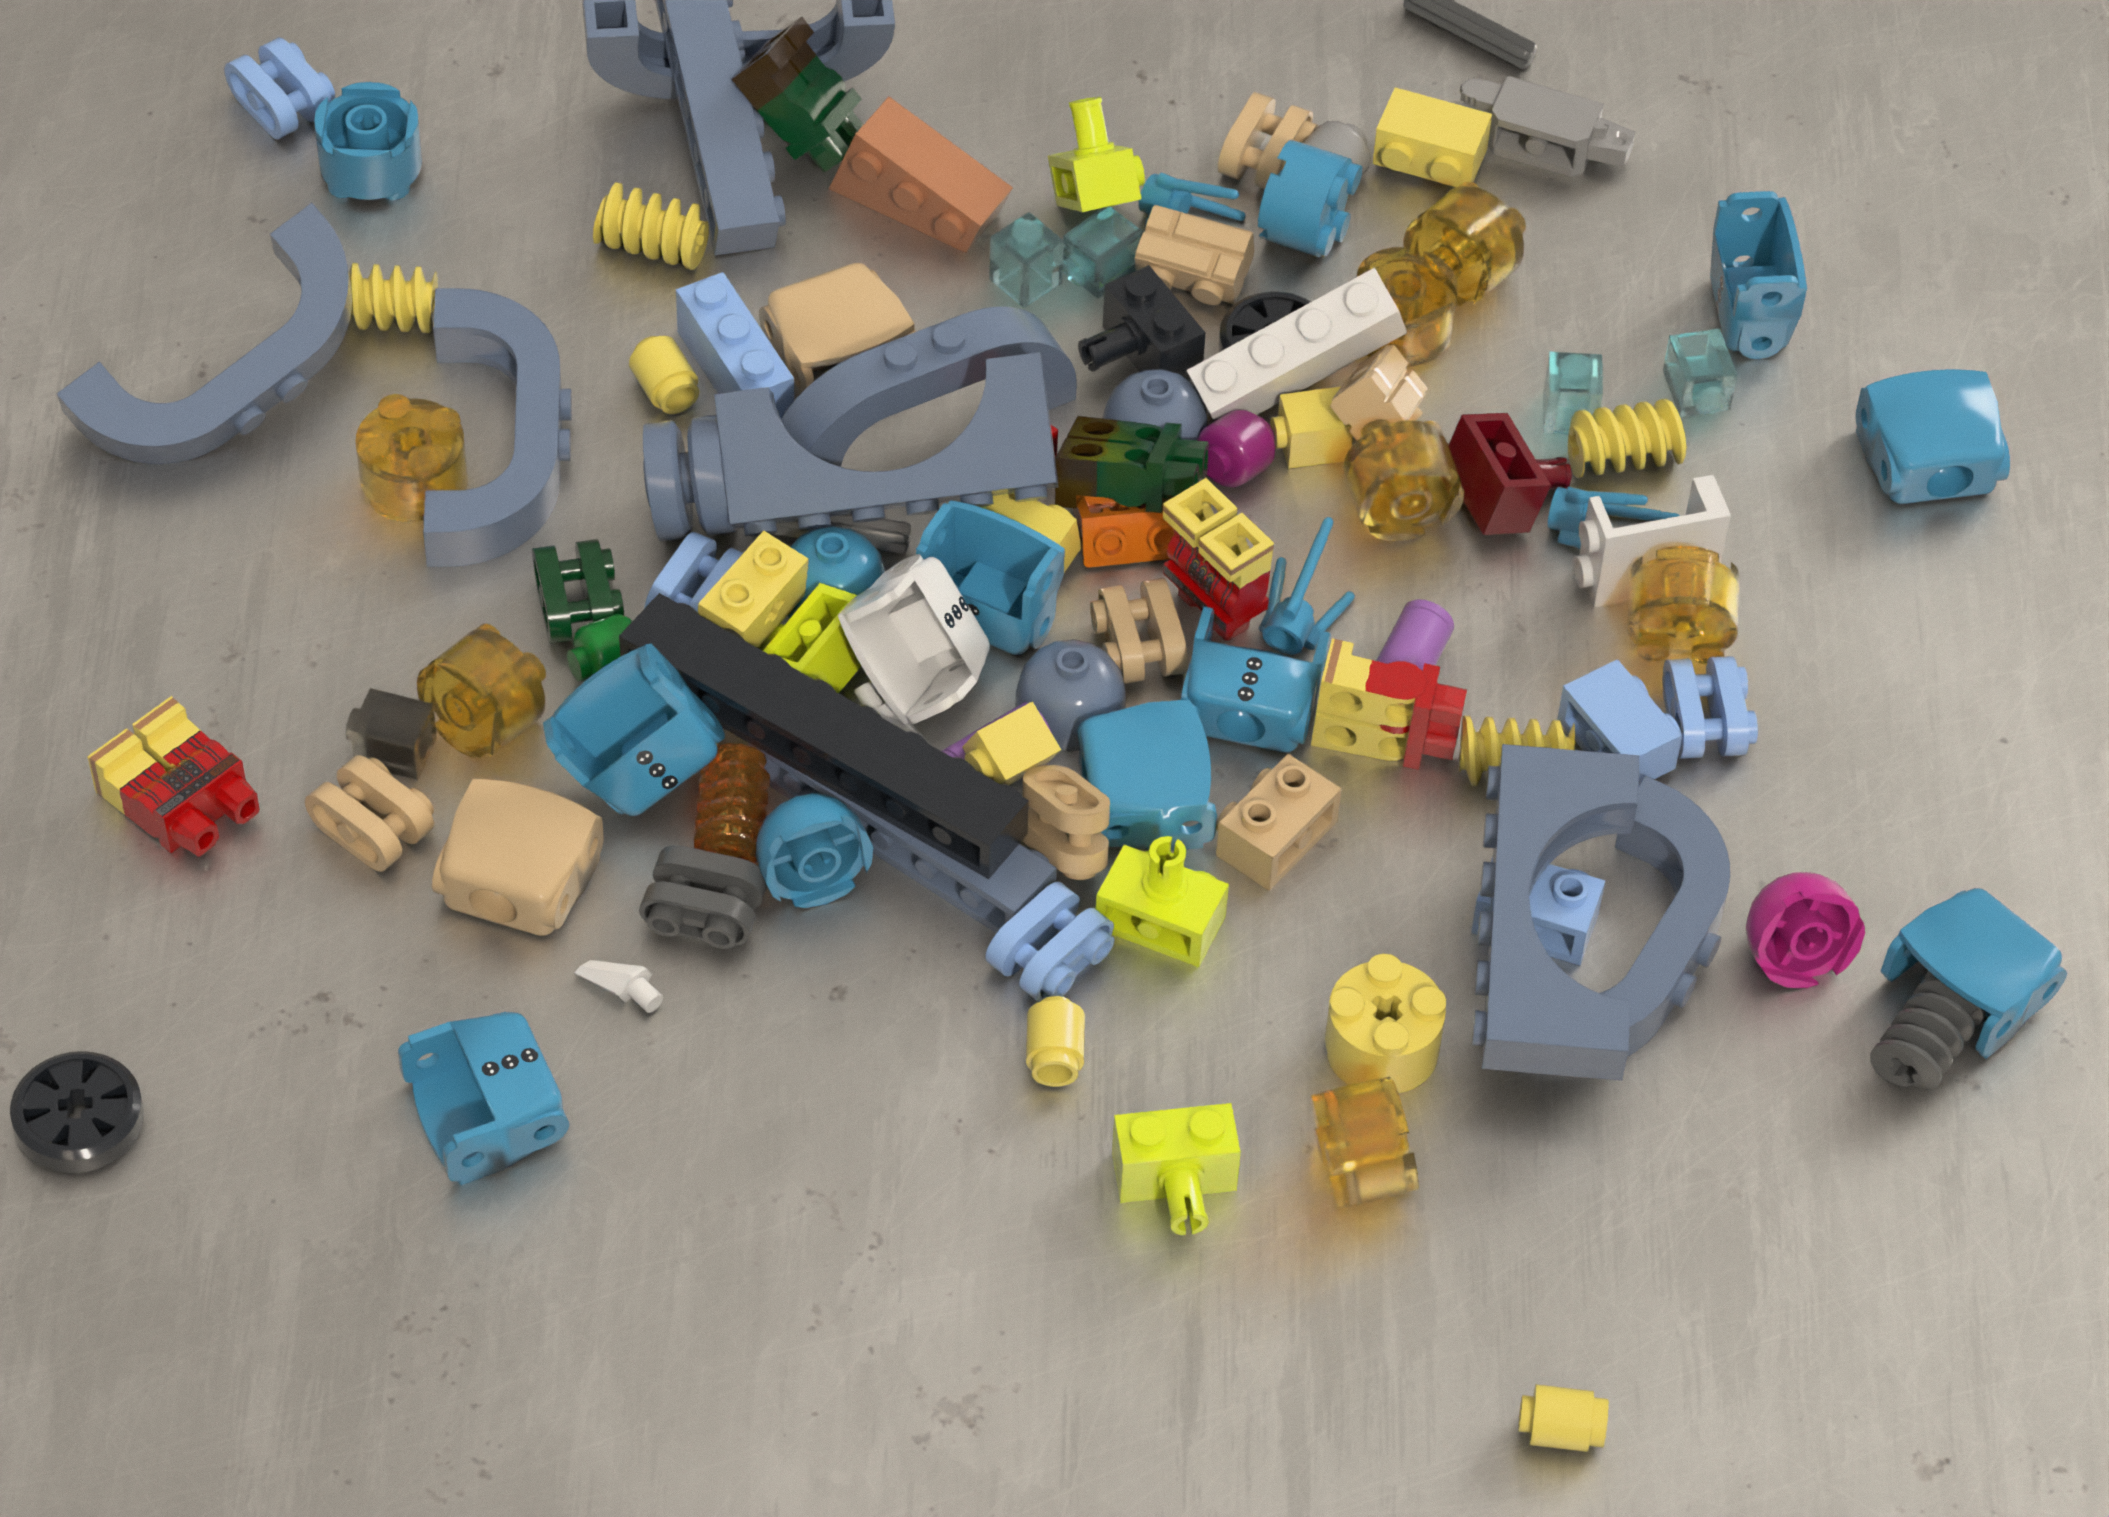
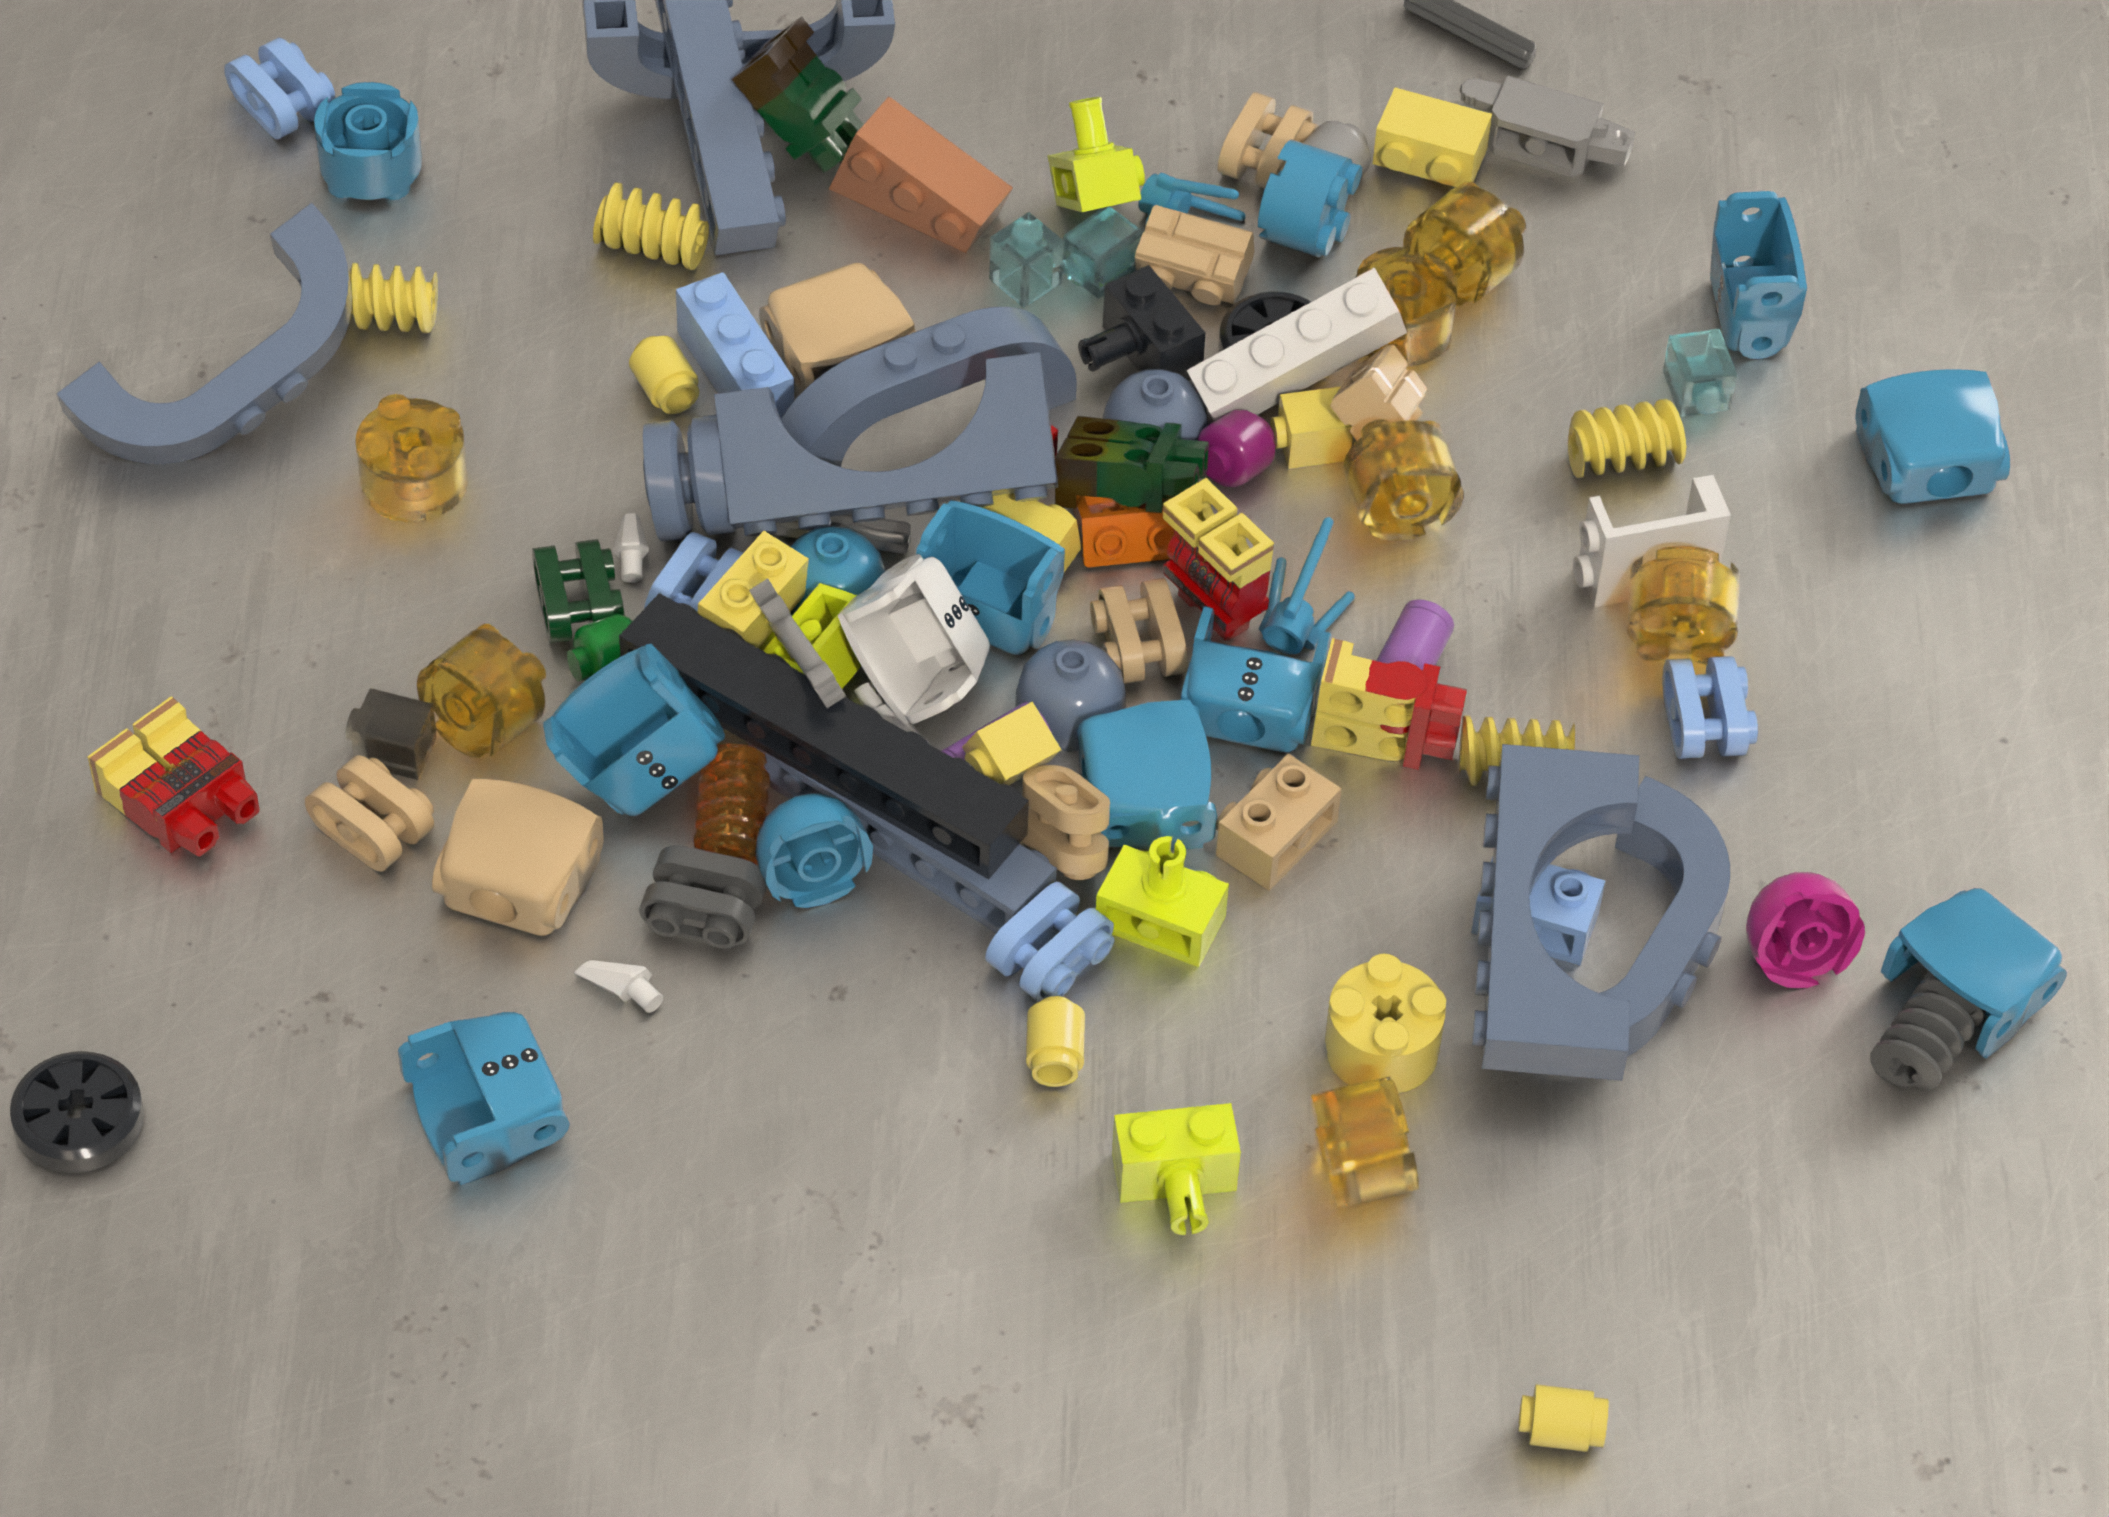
(510, 510): sand blue arch -> none
(631, 548): none -> white bar
(797, 643): none -> light grey bar
(1500, 474): dark red brick -> none
(1570, 385): clear light blue brick -> none
(1571, 505): dark azure plant -> none
(1619, 717): light blue brick -> none

